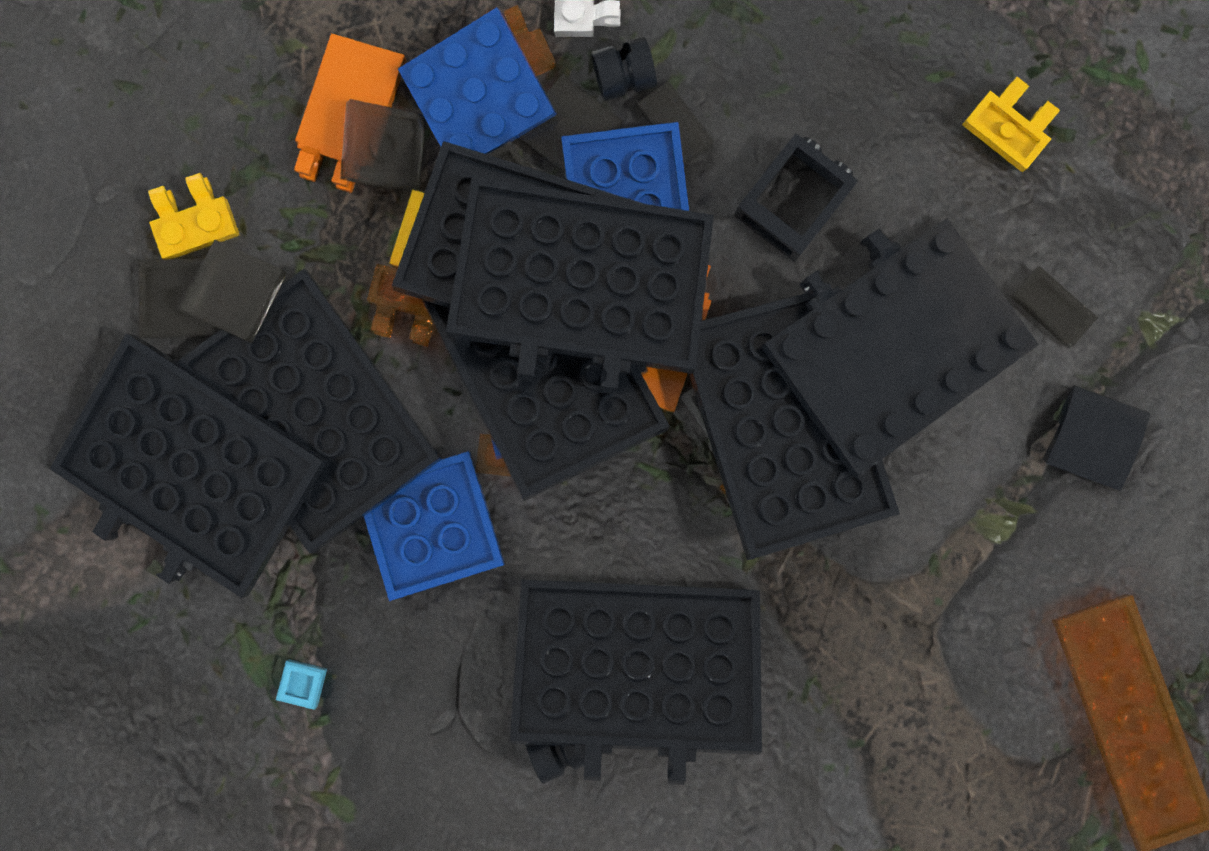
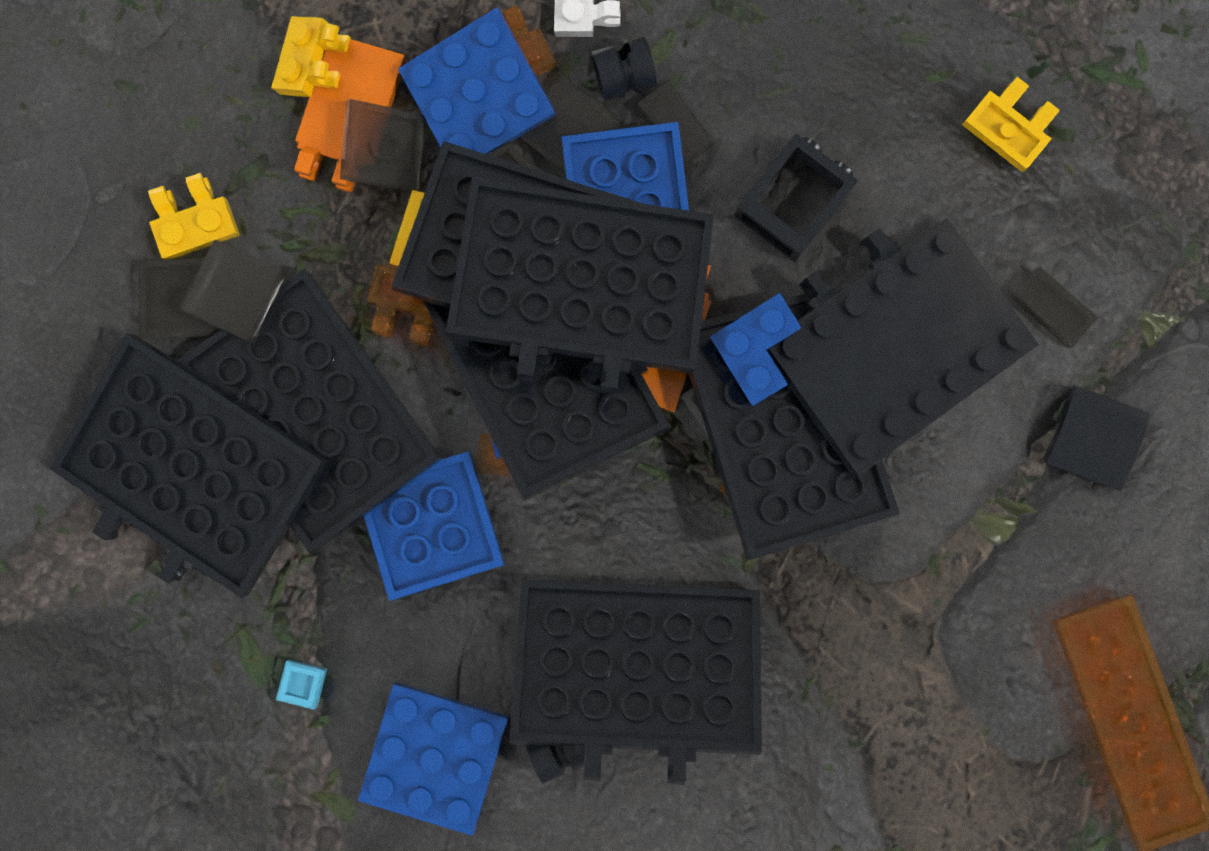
(301, 57): none -> yellow plate
(433, 758): none -> blue plate
(746, 347): none -> blue plate

